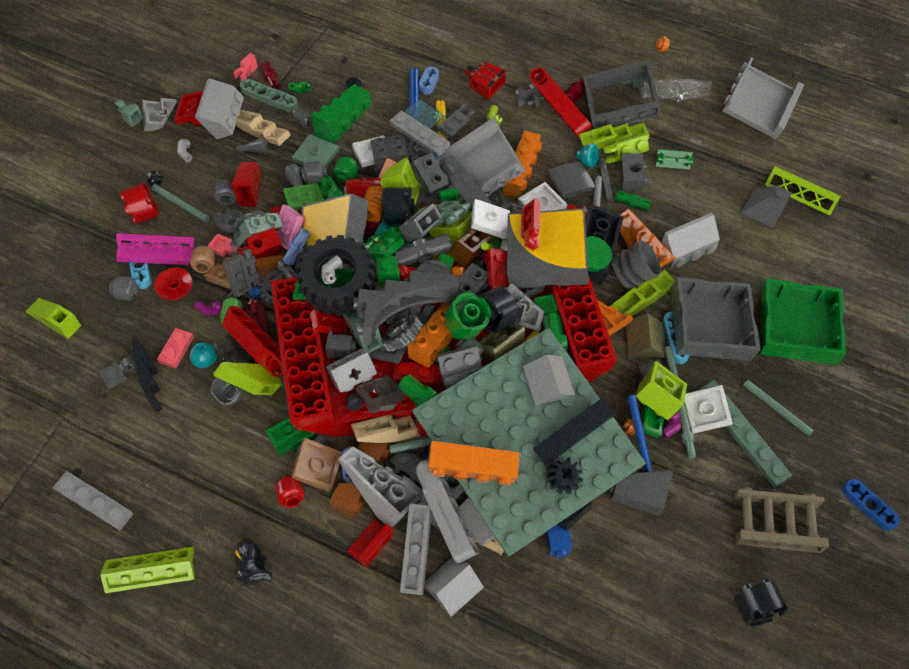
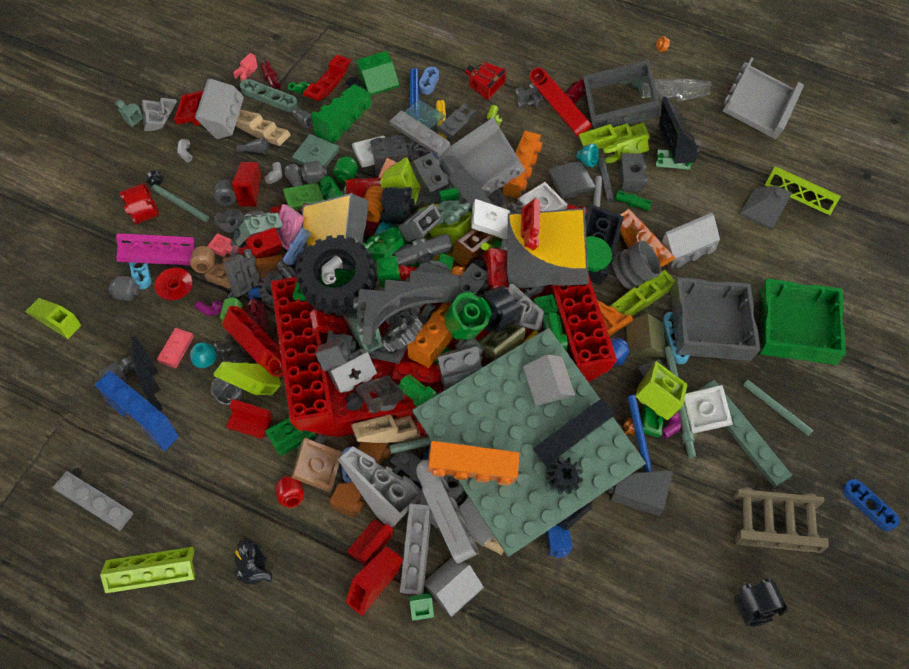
(128, 401): none -> blue arch
(249, 419): none -> red panel
(274, 175): none -> light grey arm
(330, 80): none -> red slope
(333, 354): none -> dark grey brick
(373, 580): none -> red slope
(377, 73): none -> green slope
(421, 606): none -> plate
(620, 349): none -> blue head
(677, 134): none -> black slope

